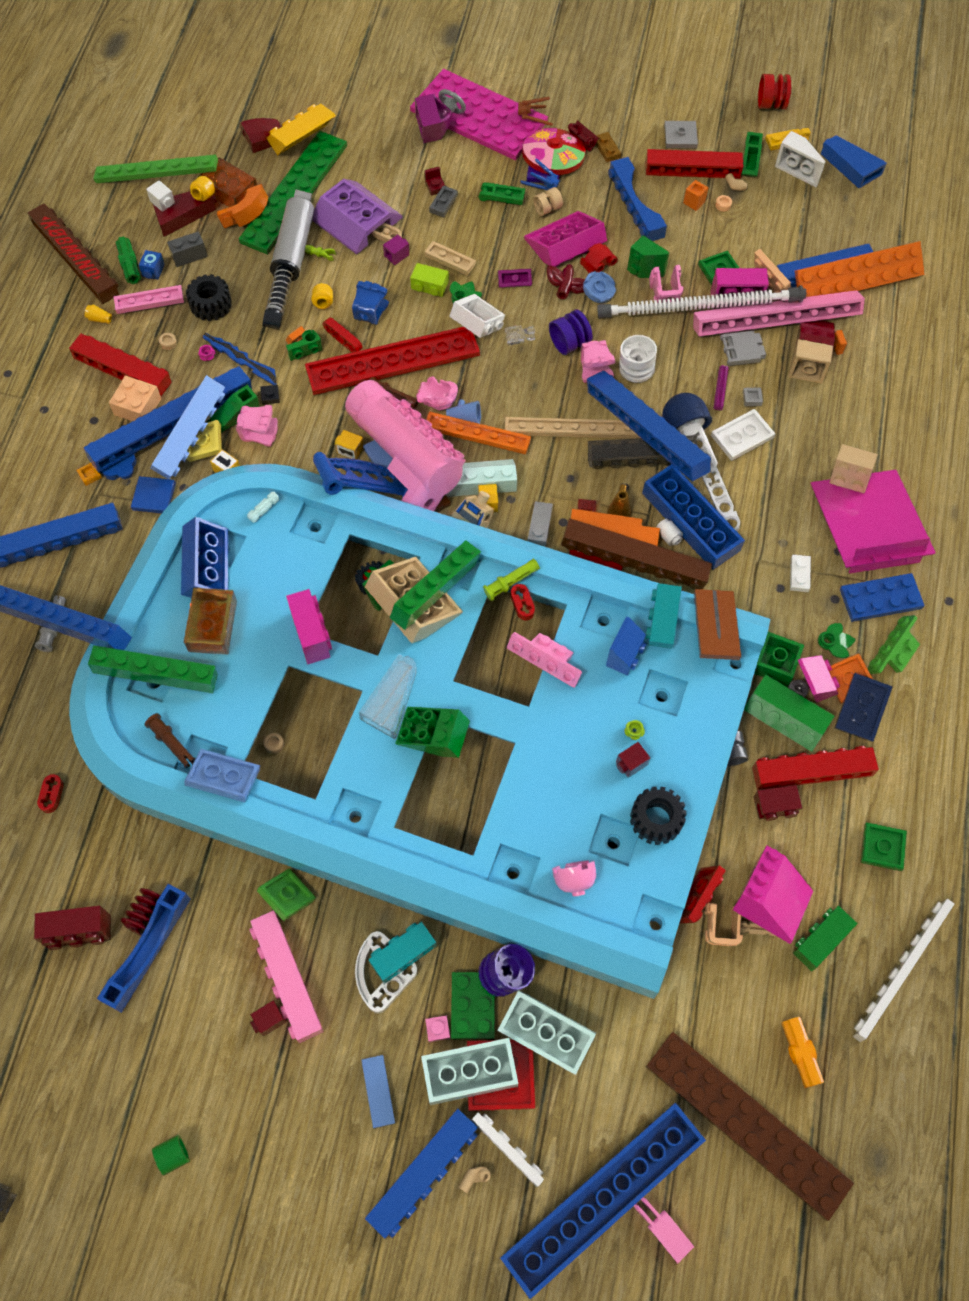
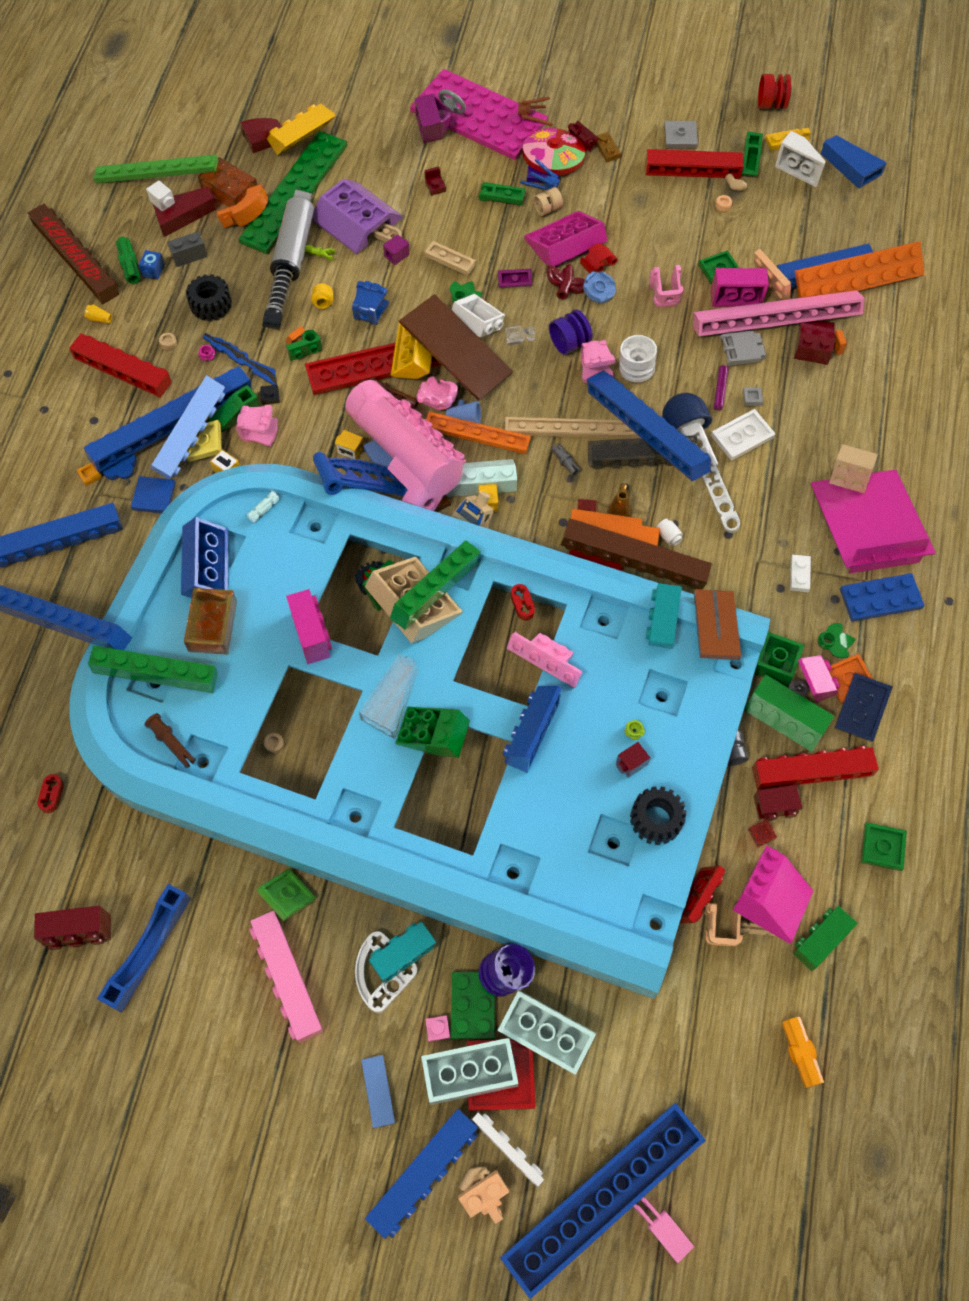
(48, 635): light grey pin -> none
(134, 399): light nougat brick -> none
(140, 911): dark red piece -> none
(148, 299): bright pink plate -> none
(170, 1155): green piece -> none
(202, 188): yellow head -> none
(222, 775): medium blue tile -> none
(267, 1019): dark red brick -> none
(342, 335): red beam -> none
(410, 357): none -> yellow slope
(429, 280): lime brick -> none
(443, 201): dark grey plate -> none
(455, 346): none -> reddish brown piece
(485, 1197): none -> light nougat hinge
(503, 583): lime pin -> none
(533, 727): none -> blue slope
(540, 523): light grey slope -> none
(566, 459): none -> flat silver pin
(575, 877): bright pink cylinder -> none
(626, 647): blue slope -> none
(646, 256): green slope -> none
(649, 222): blue arch -> none
(694, 516): blue brick -> none
(695, 195): orange panel -> none
(750, 1126): reddish brown plate -> none
(762, 833): none -> clear red plate
(792, 294): white hose -> none
(810, 361): tan brick -> none
(897, 648): bright green bracket -> none
(897, 976): white plate -> none

